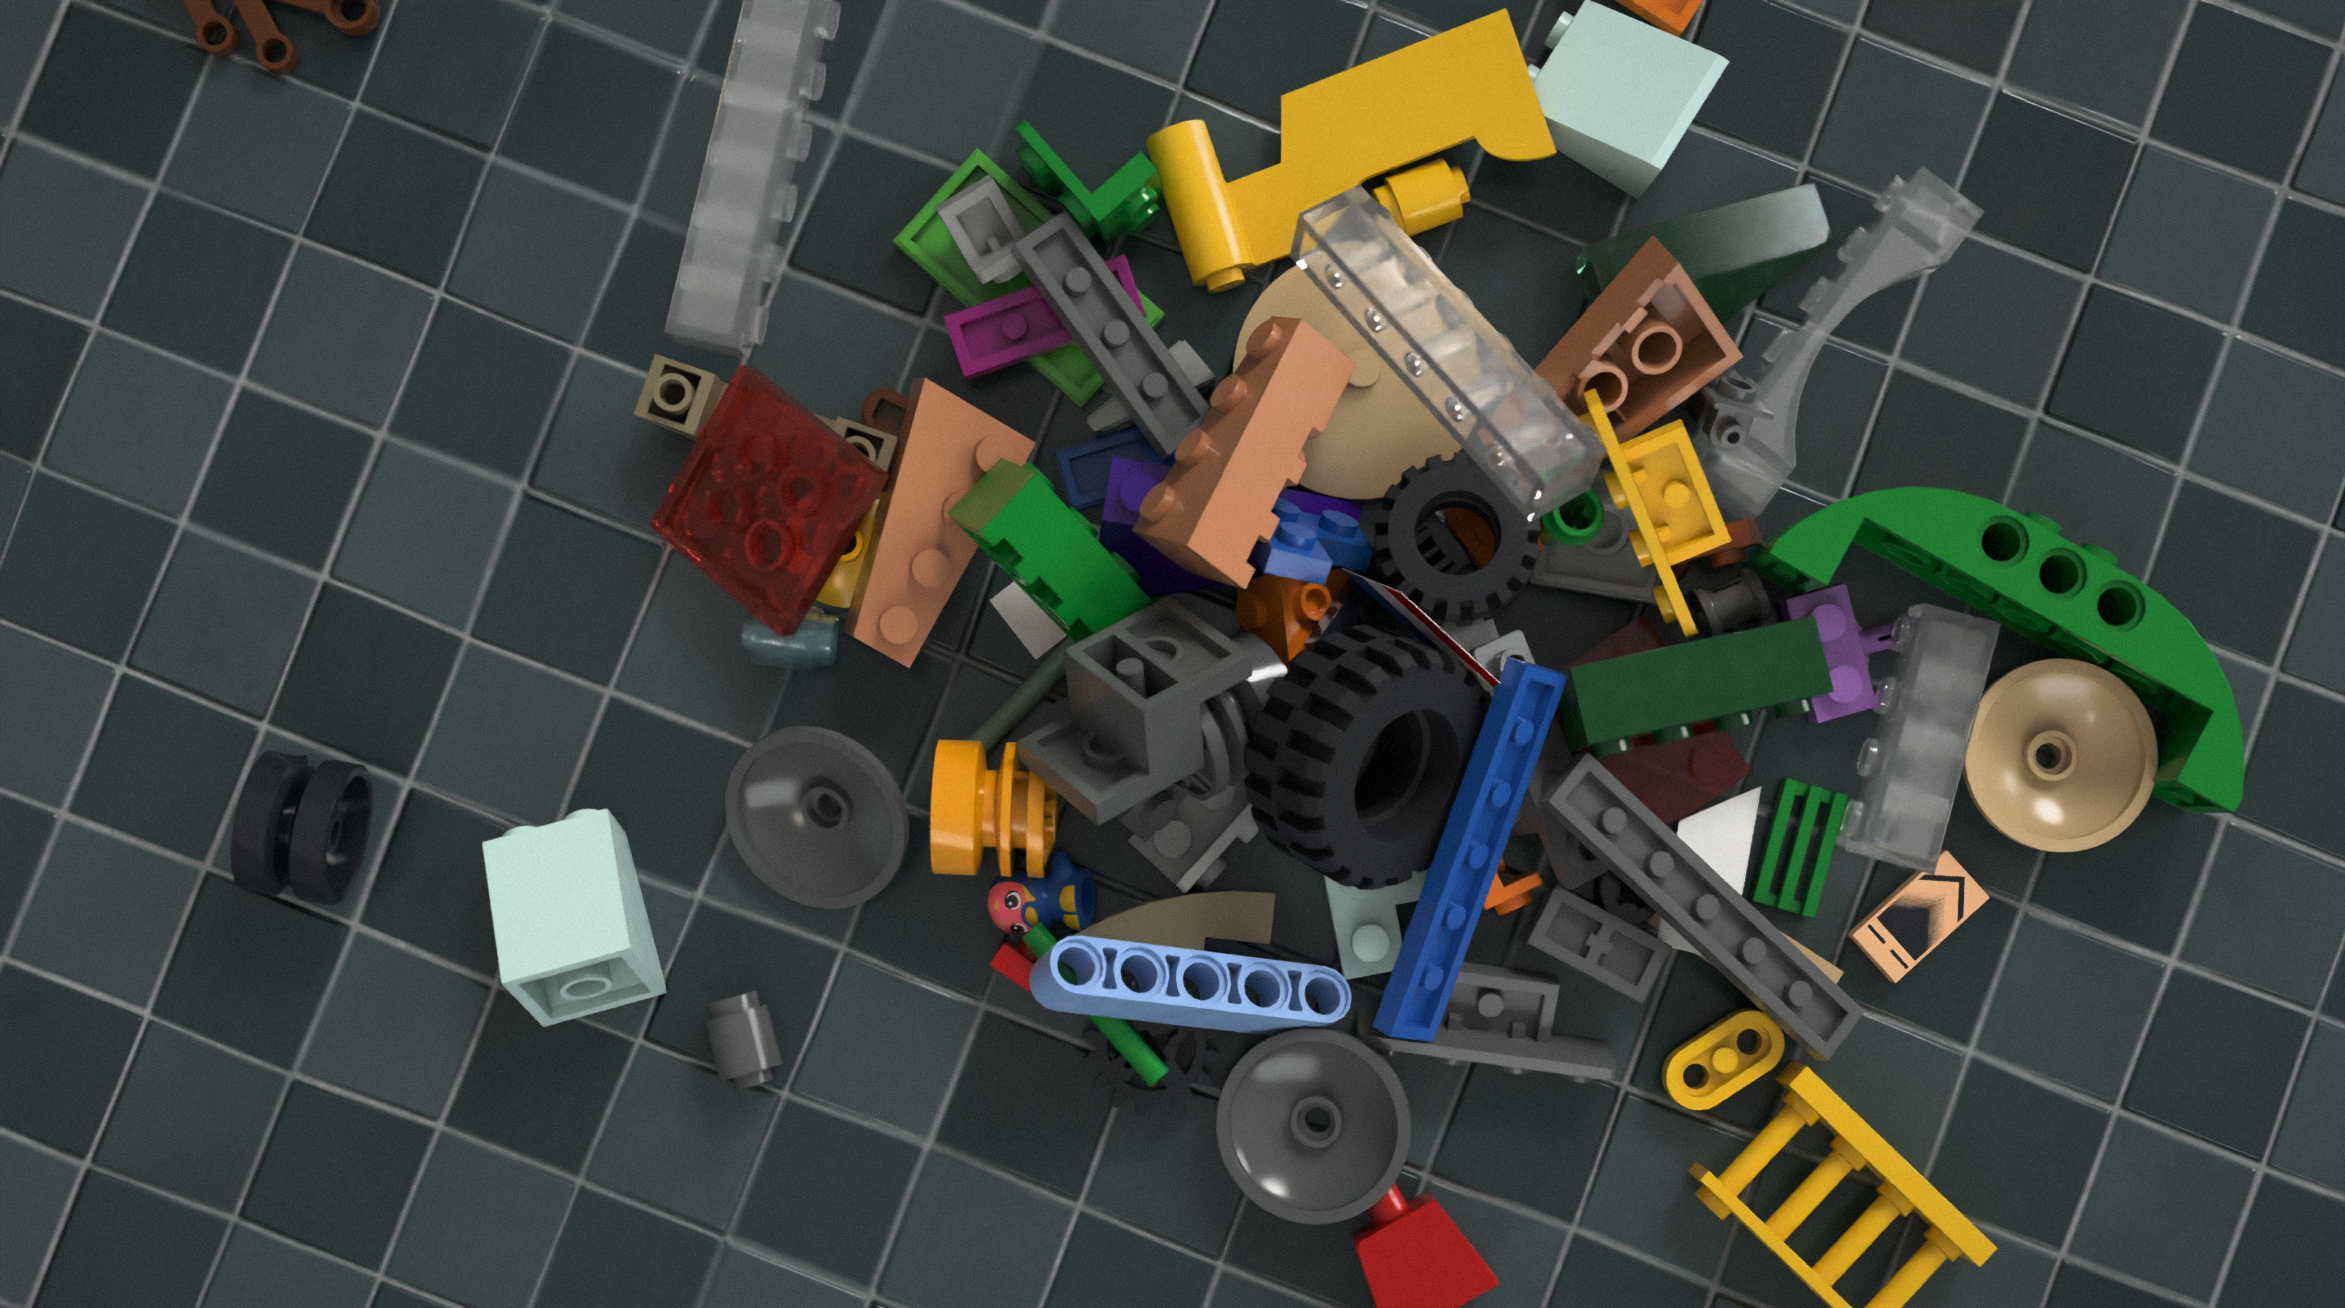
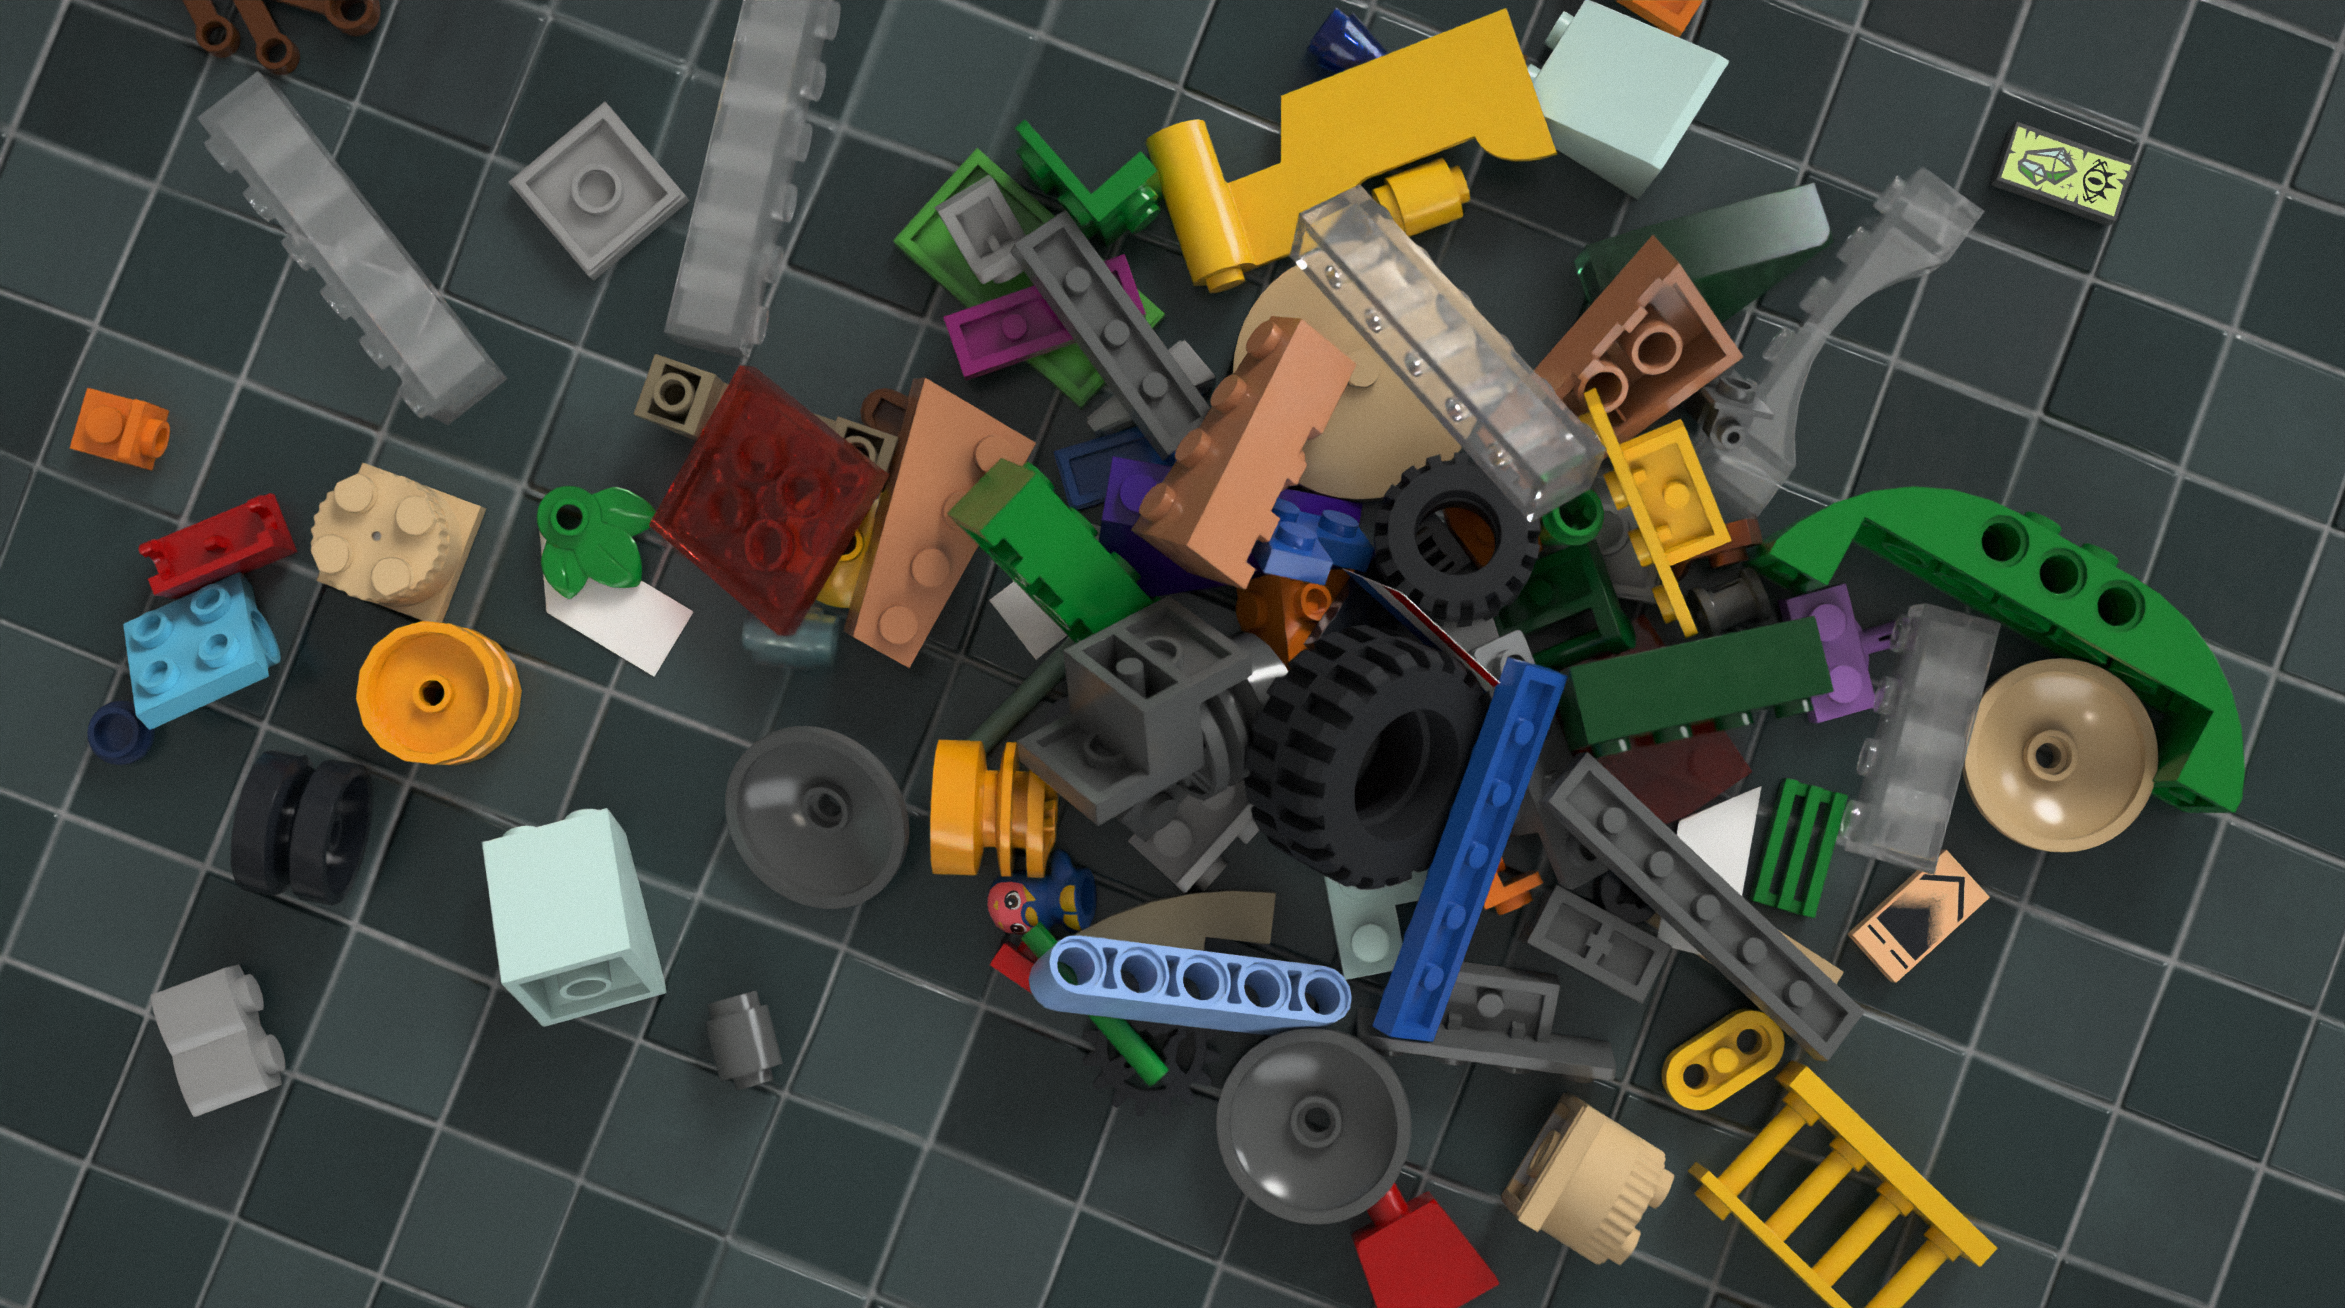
(118, 734): none -> dark blue plate
(121, 429): none -> orange bracket
(198, 650): none -> medium azure plate
(218, 1039): none -> light grey brick
(219, 547): none -> red hinge
(351, 249): none -> clear brick
(394, 542): none -> tan piece
(400, 690): none -> light orange wheel
(599, 191): none -> light grey tile
(599, 545): none -> green plate
(628, 621): none -> white sticker
(1344, 43): none -> clear blue cone
(1562, 589): none -> dark green plate
(1588, 1182): none -> tan piece
(2062, 173): none -> tile

